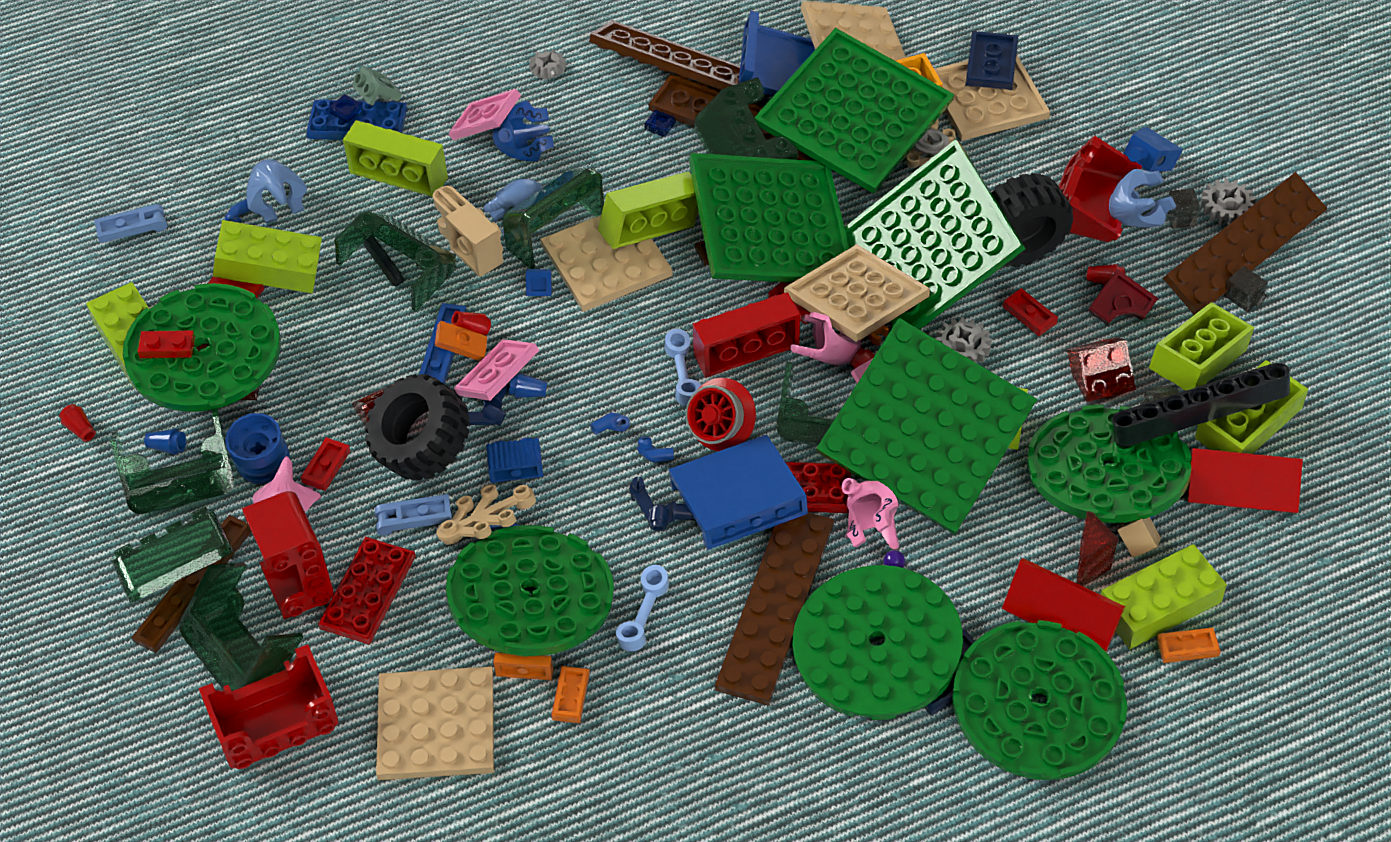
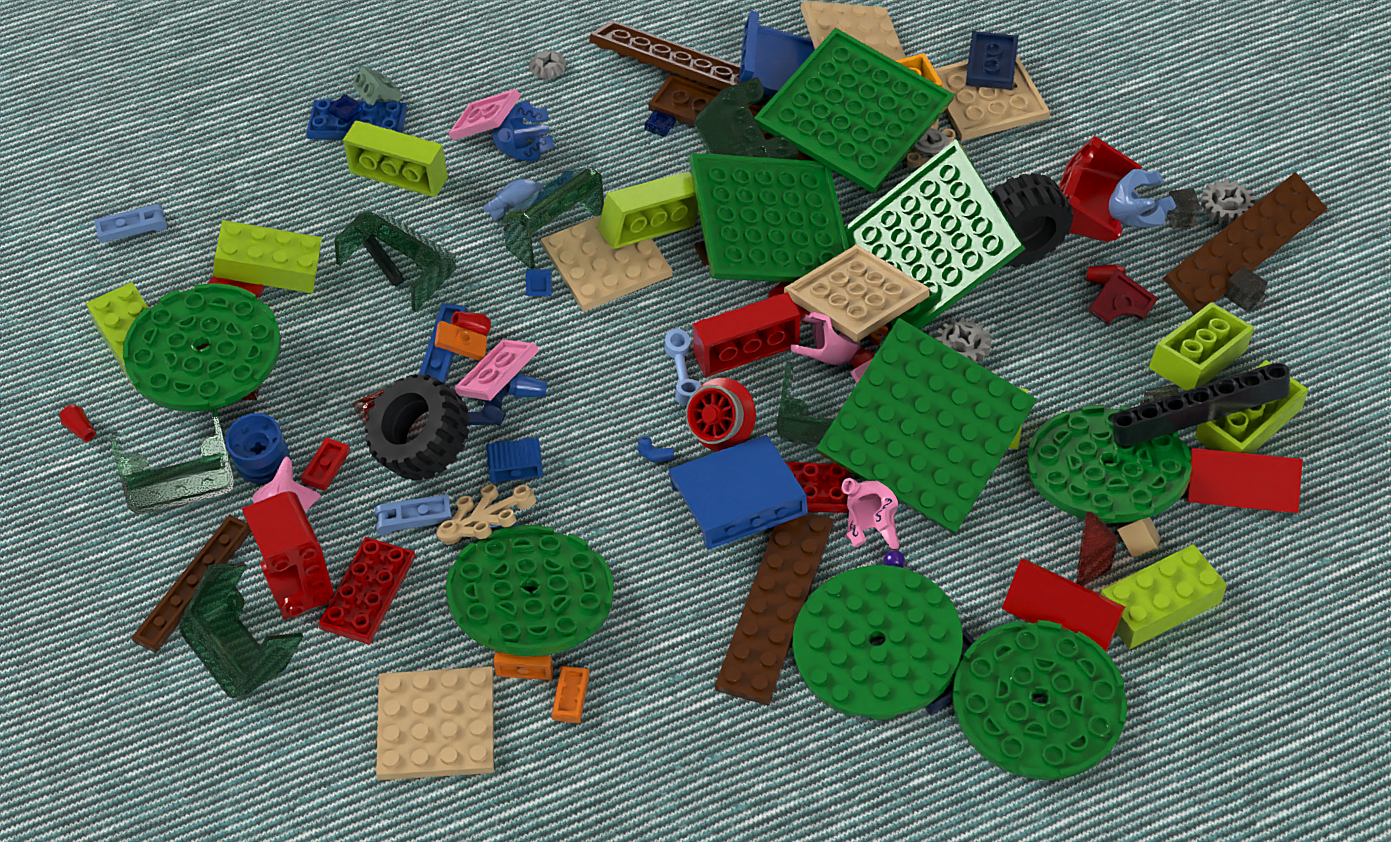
(166, 344): red plate -> none
(167, 441): blue cone -> none
(171, 555): clear green windscreen -> none
(236, 211): blue arm -> none
(271, 176): medium blue piece -> none
(271, 712): red windscreen -> none
(468, 231): tan brick -> none
(611, 421): blue arm -> none
(654, 584): light blue piece -> none
(657, 515): dark blue pin -> none
(1030, 312): red plate -> none
(1102, 368): clear red slope -> none
(1147, 149): blue torso -> none
(1188, 645): orange plate -> none

